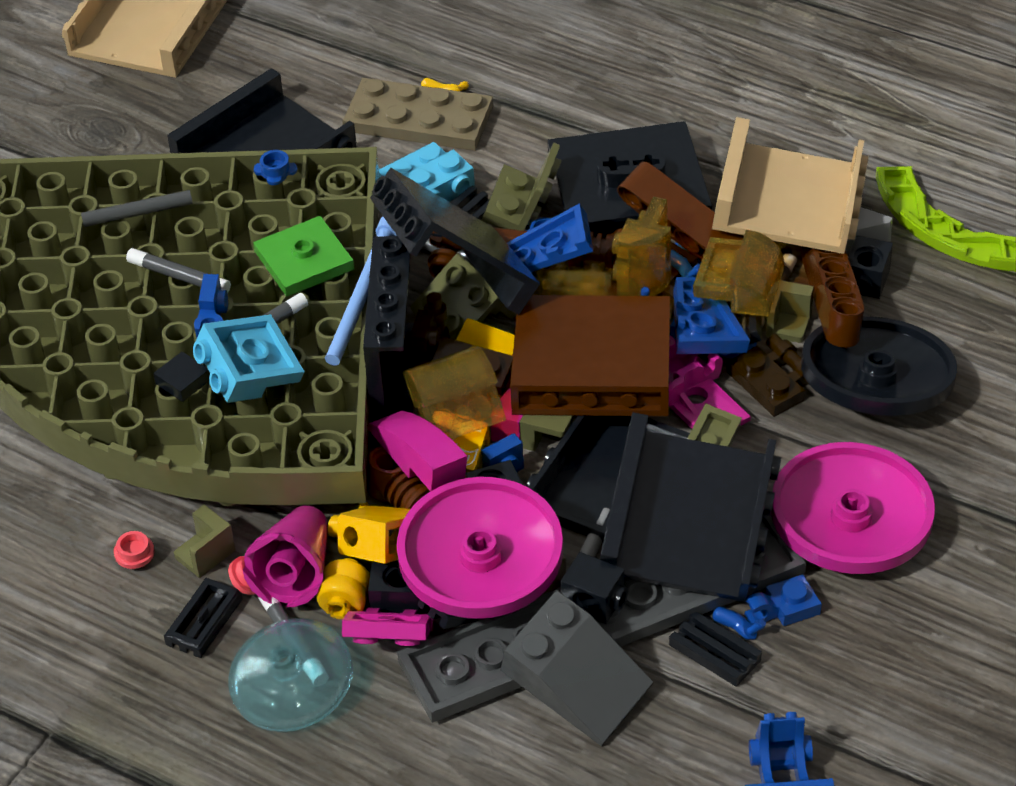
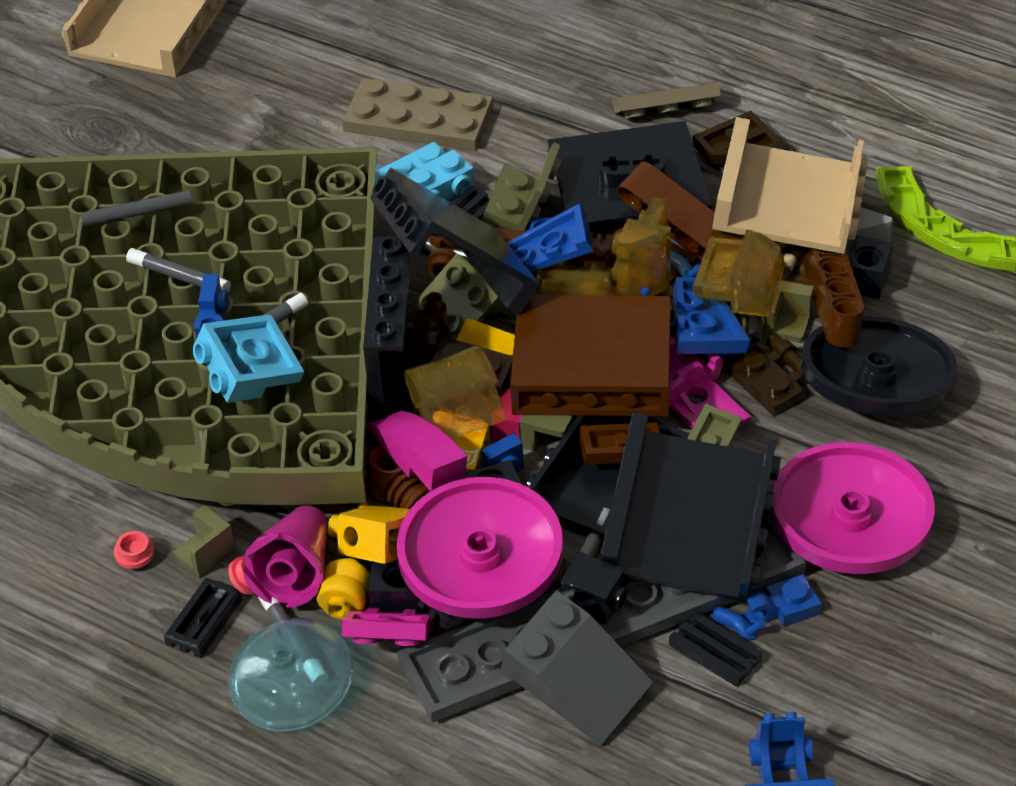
(182, 376): black tile -> none
(258, 120): black panel -> none
(275, 167): blue plate -> none
(303, 256): bright green plate -> none
(355, 305): light blue bar -> none
(427, 82): yellow piece -> none
(606, 442): none -> reddish brown plate
(667, 100): none -> dark tan plate
(715, 141): none -> dark brown wing

